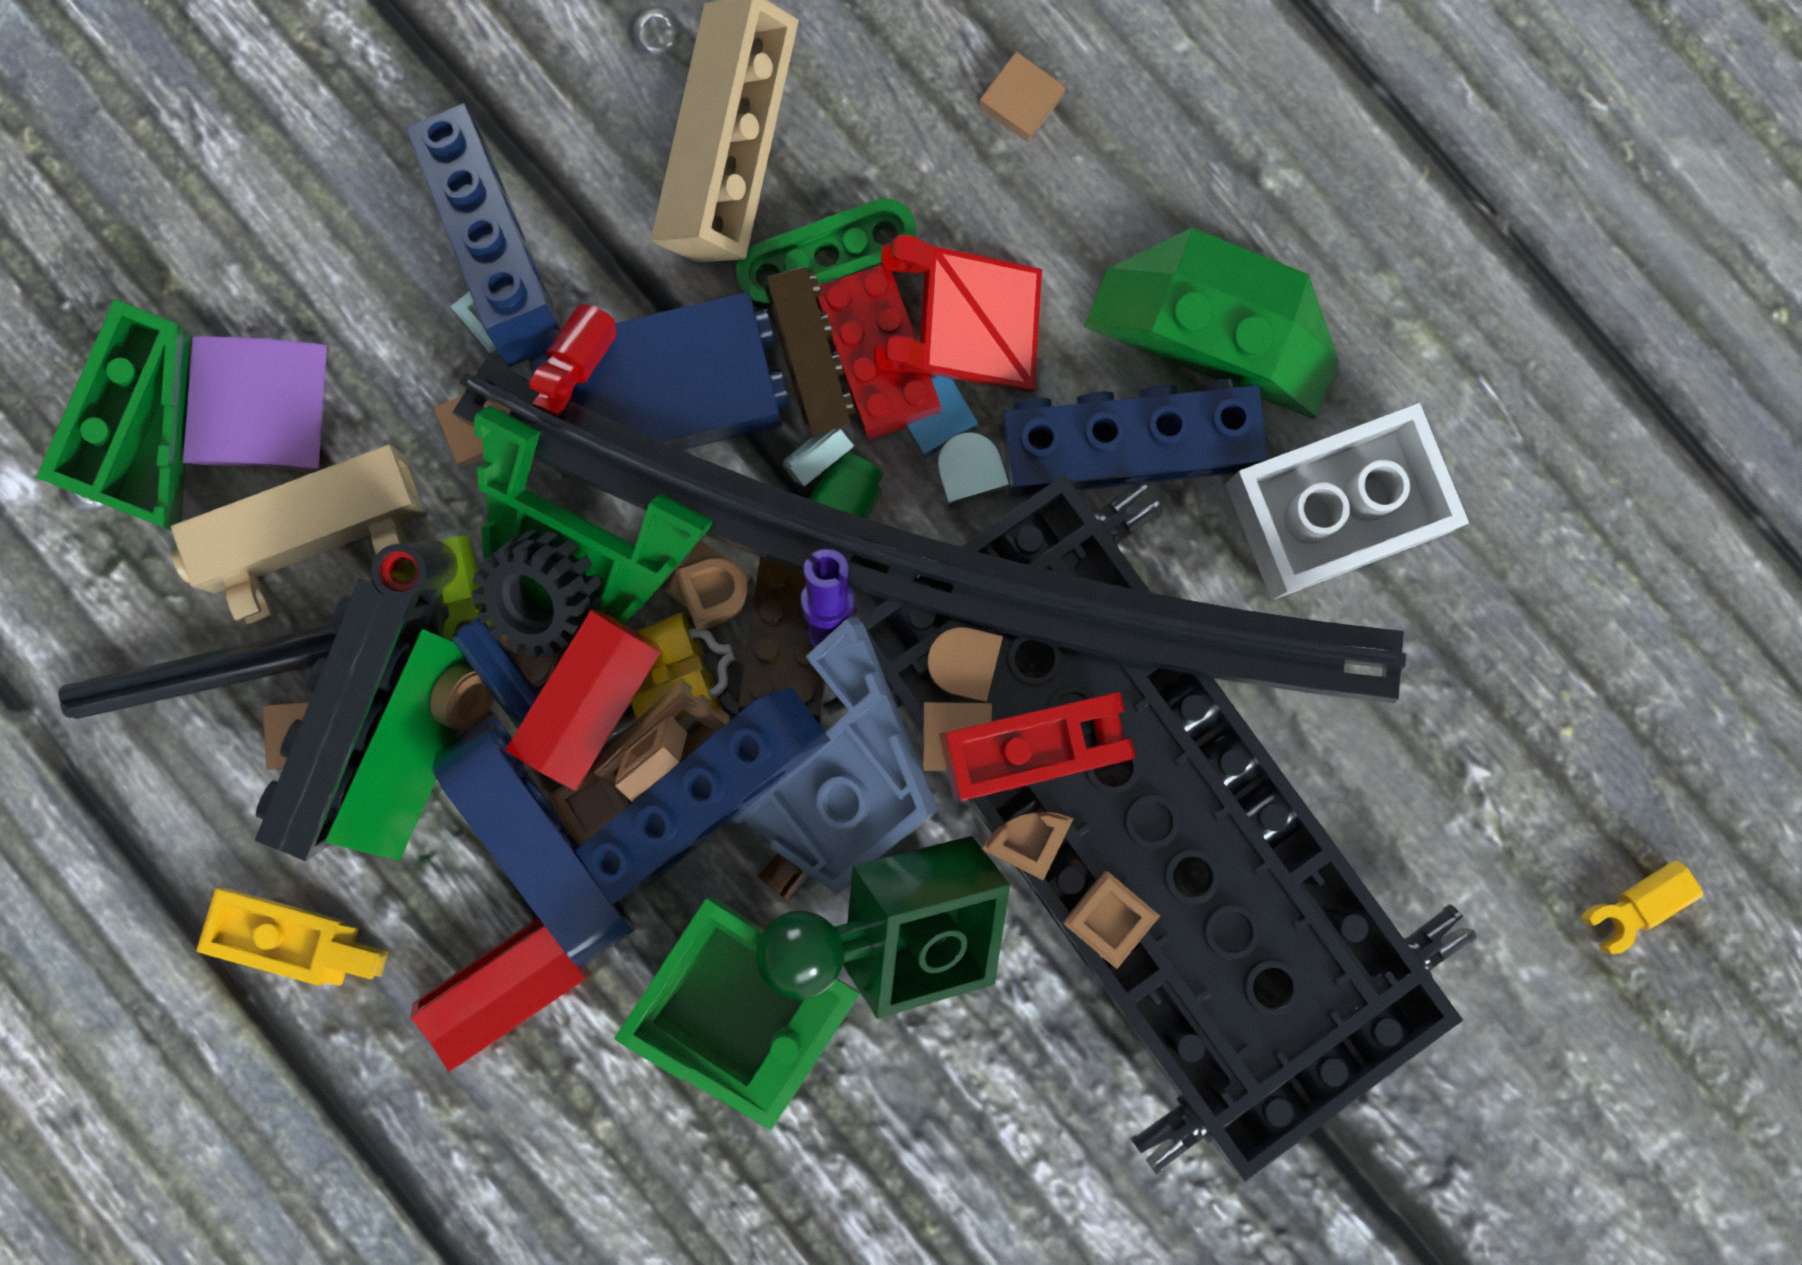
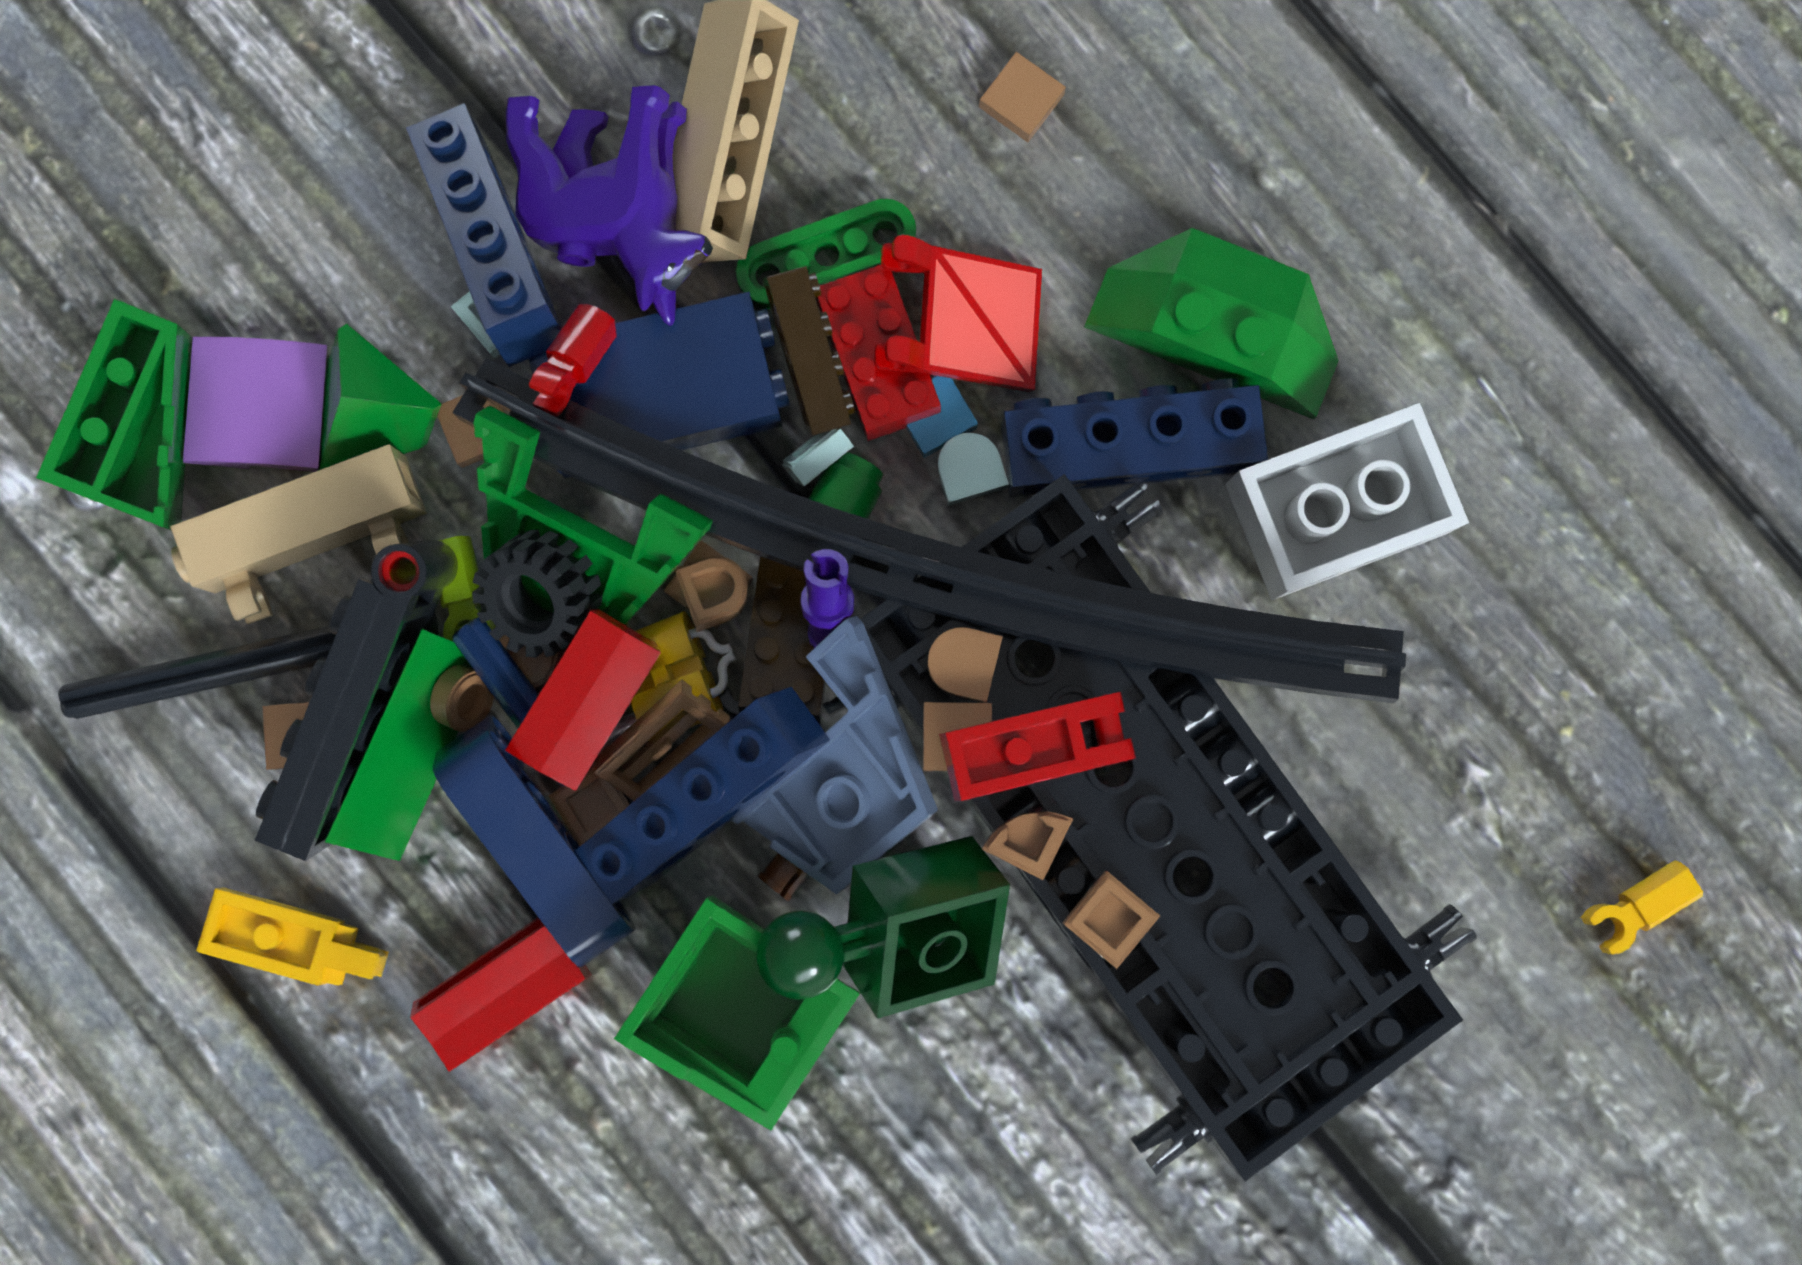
(370, 403): none -> green slope
(609, 207): none -> dark purple animal
(651, 758): medium nougat tile -> none

